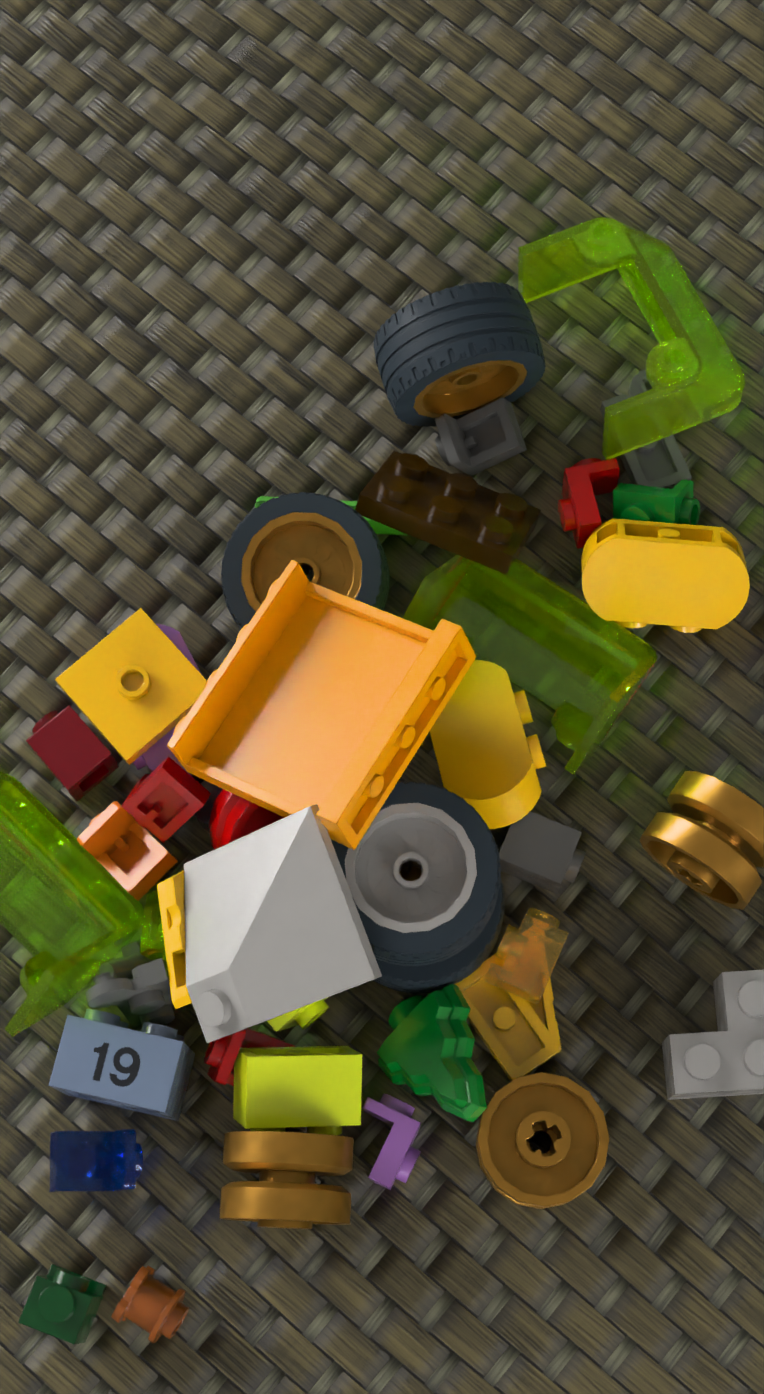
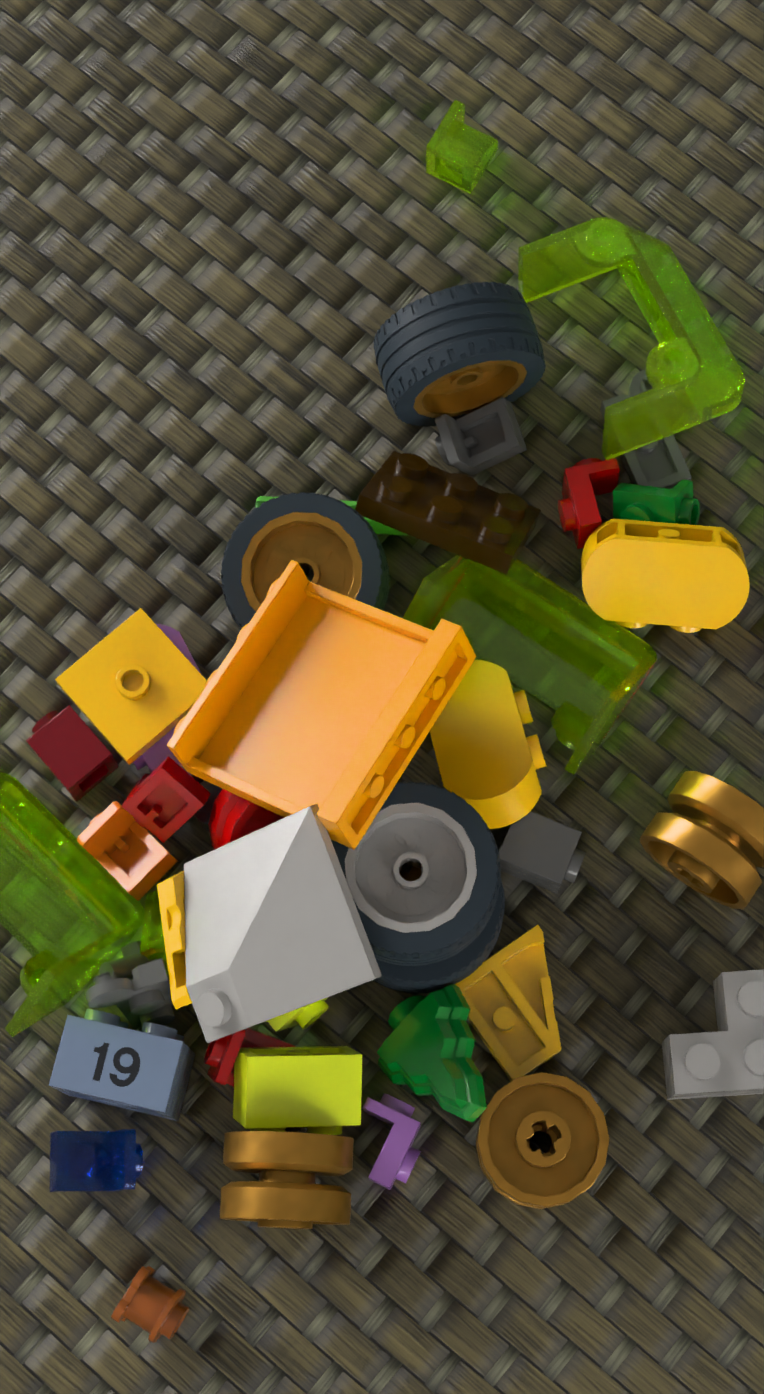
(63, 1304): dark green brick -> none
(459, 151): none -> clear neon green panel
(528, 956): clear yellow brick -> none

